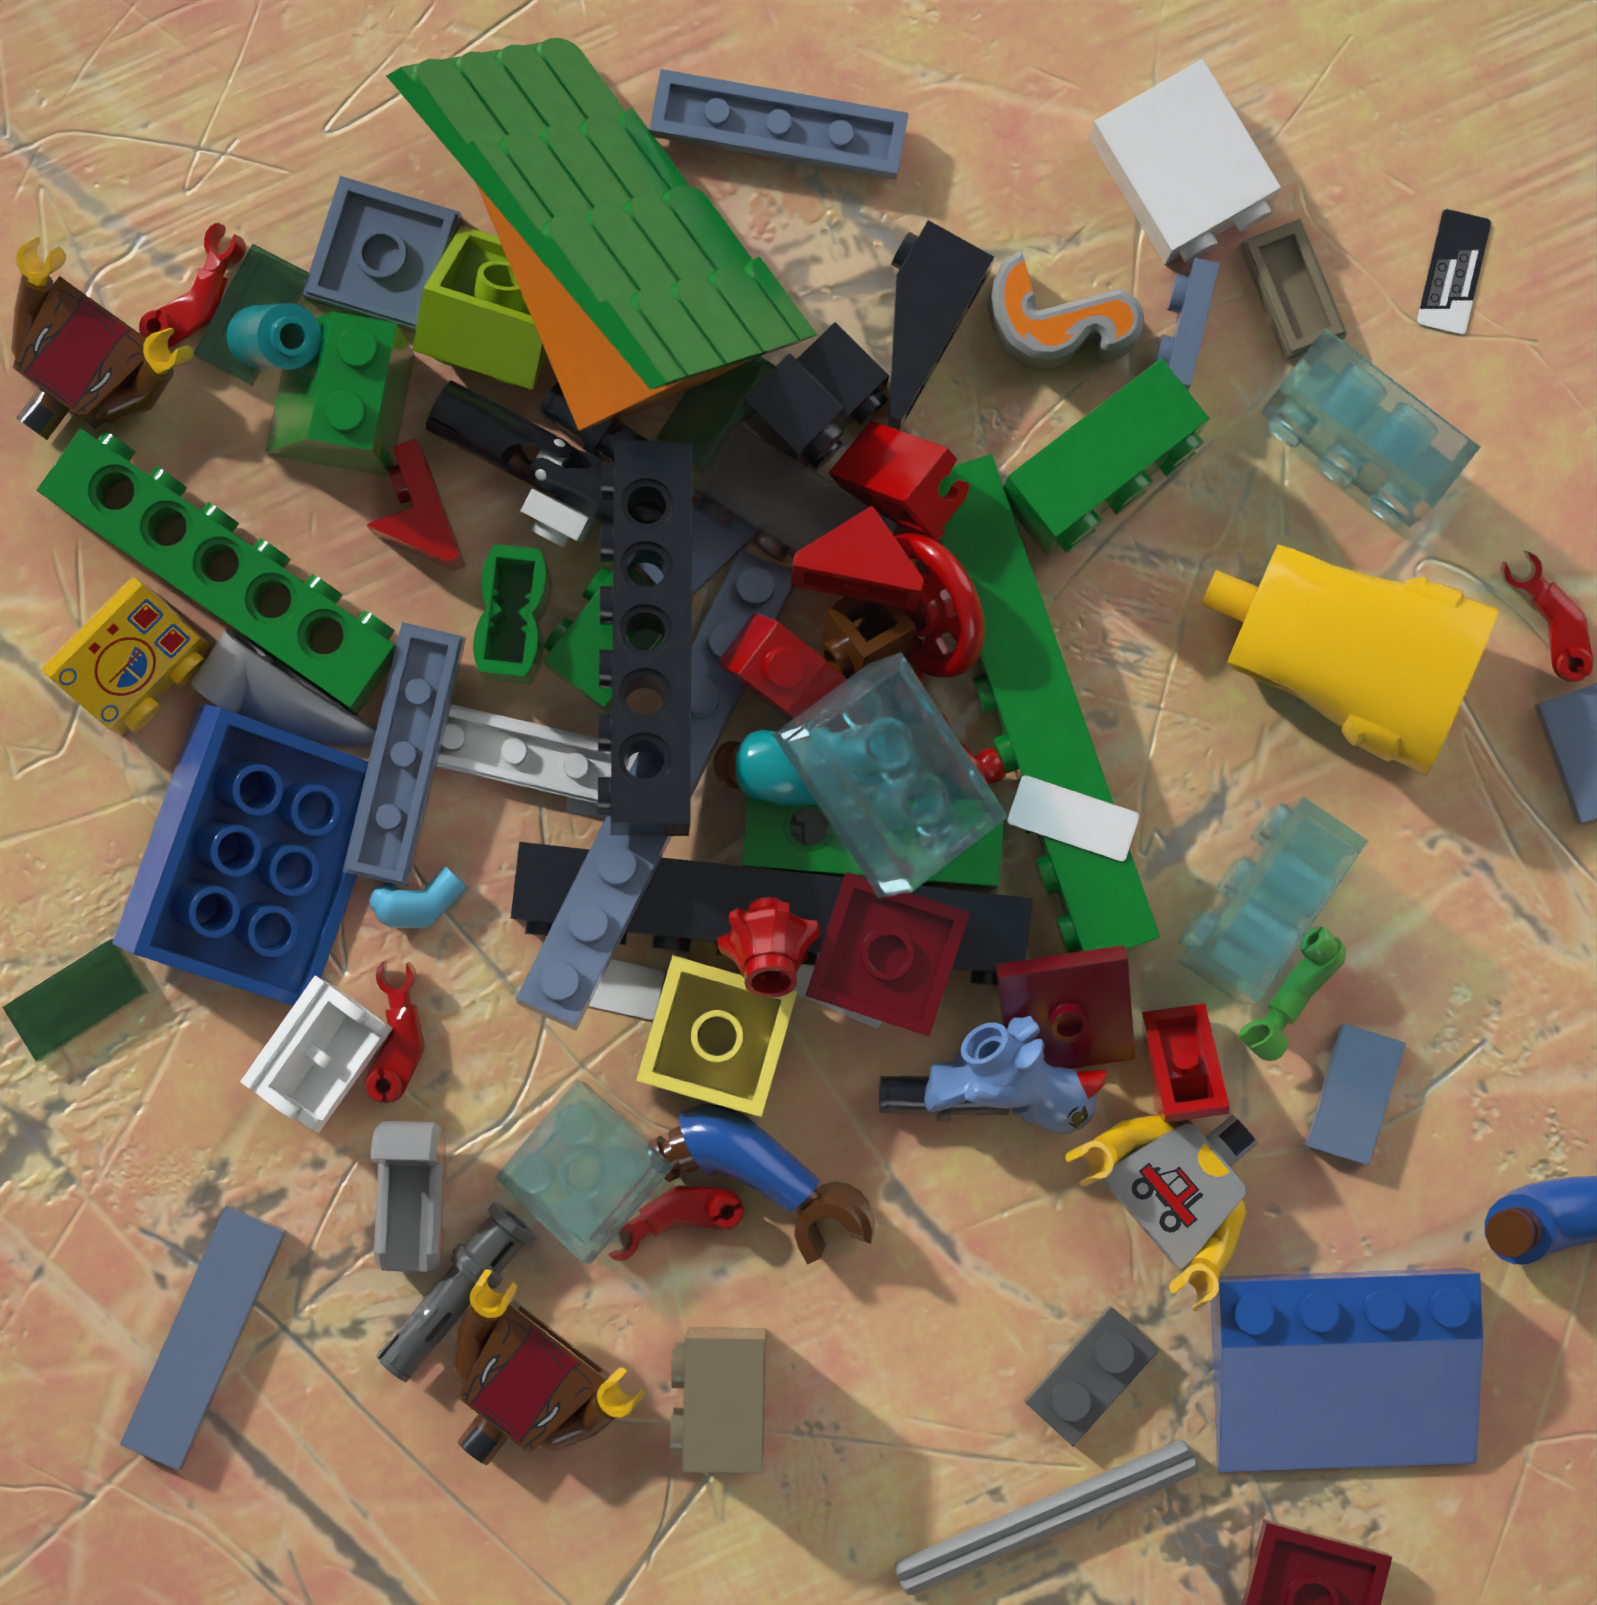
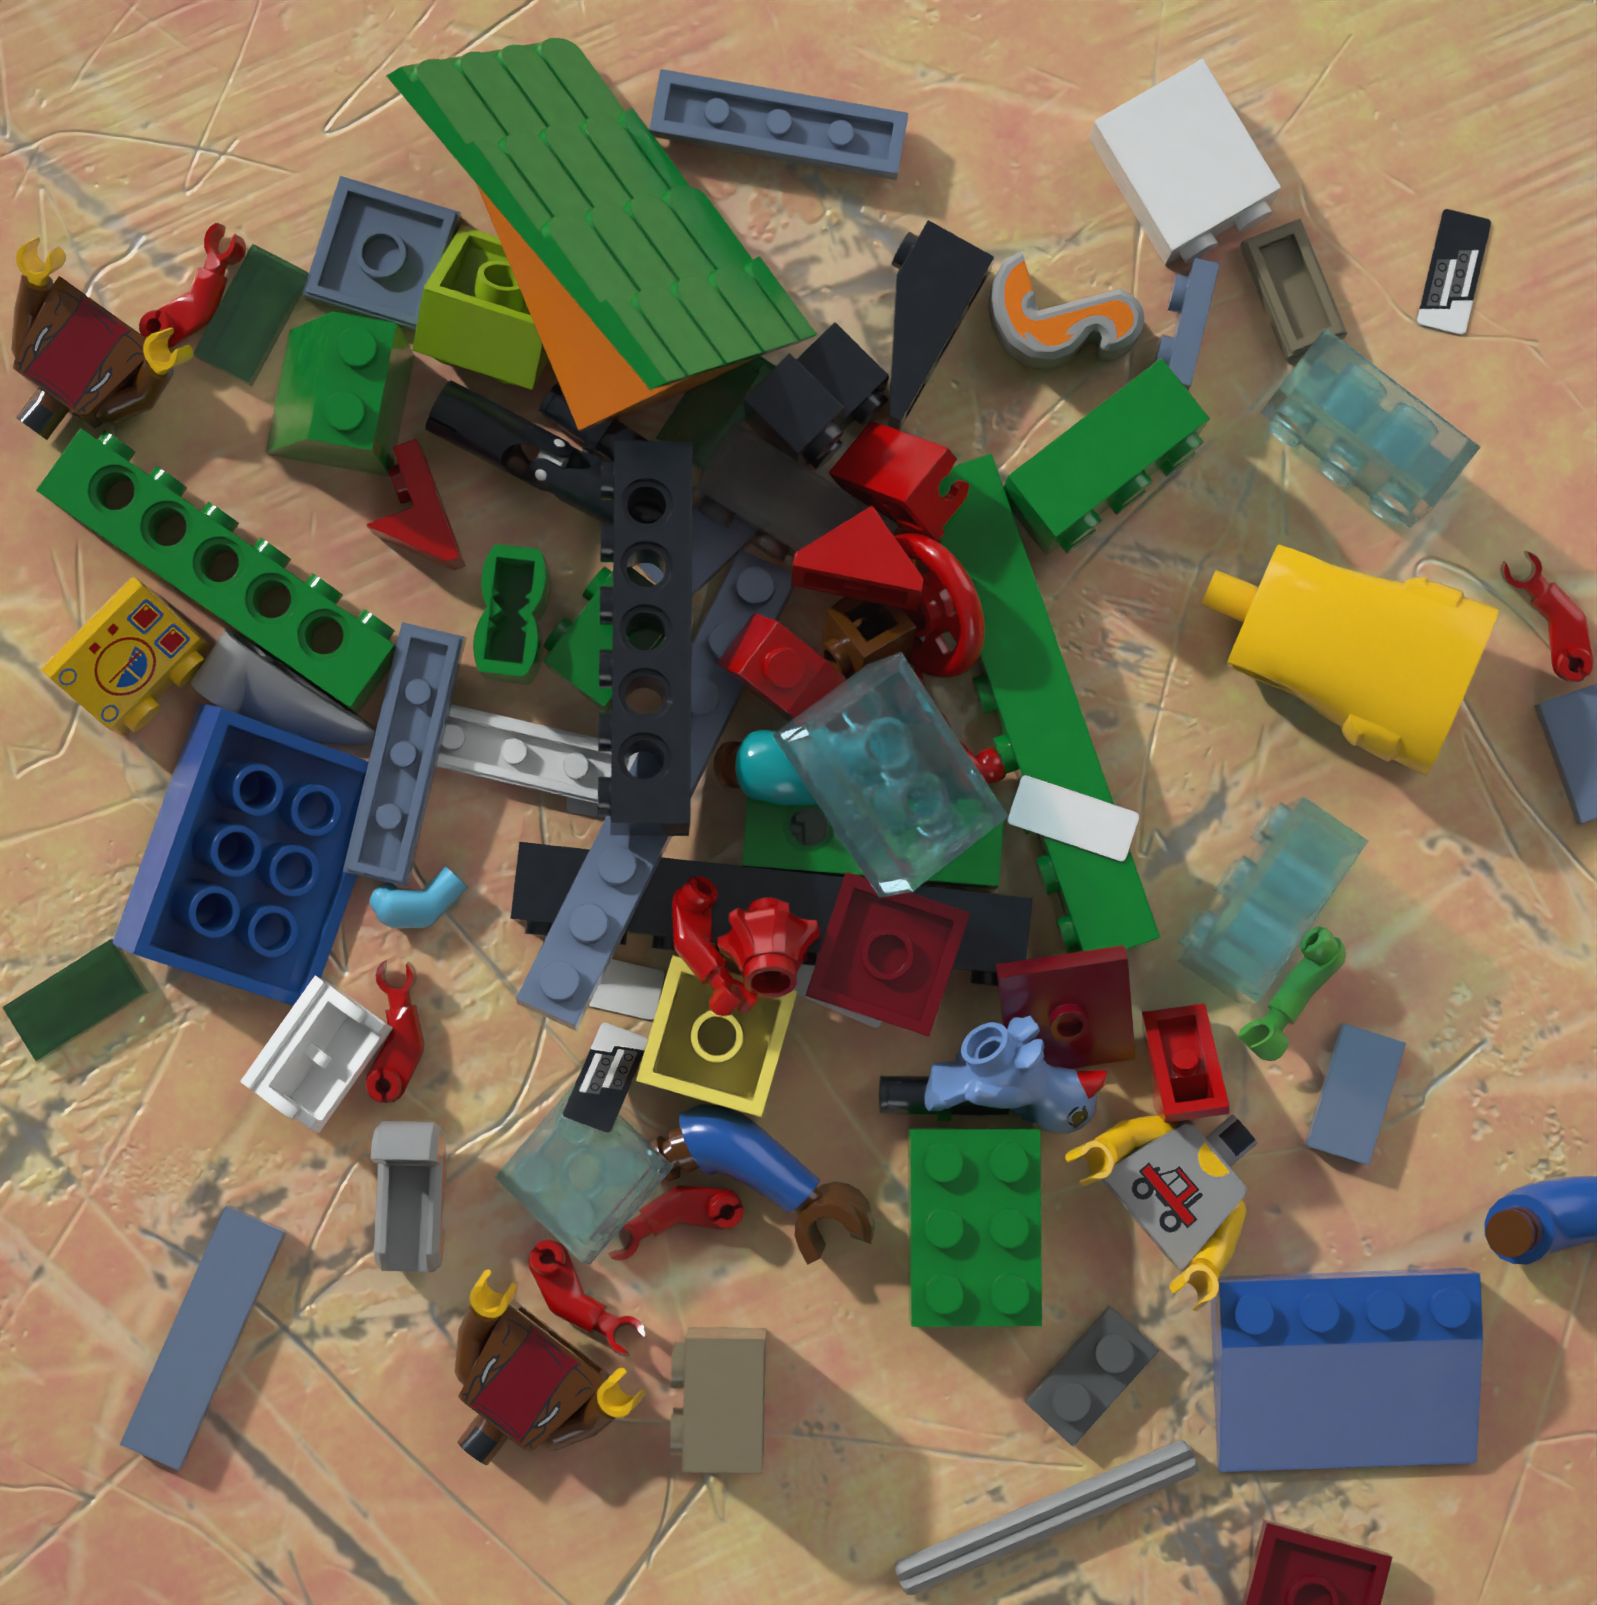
(274, 336): teal brick -> none
(489, 1249): dark grey pin -> none
(556, 519): white plate -> none
(566, 1298): none -> red arm
(605, 1078): none -> sticker
(693, 944): none -> red arm
(974, 1227): none -> green brick

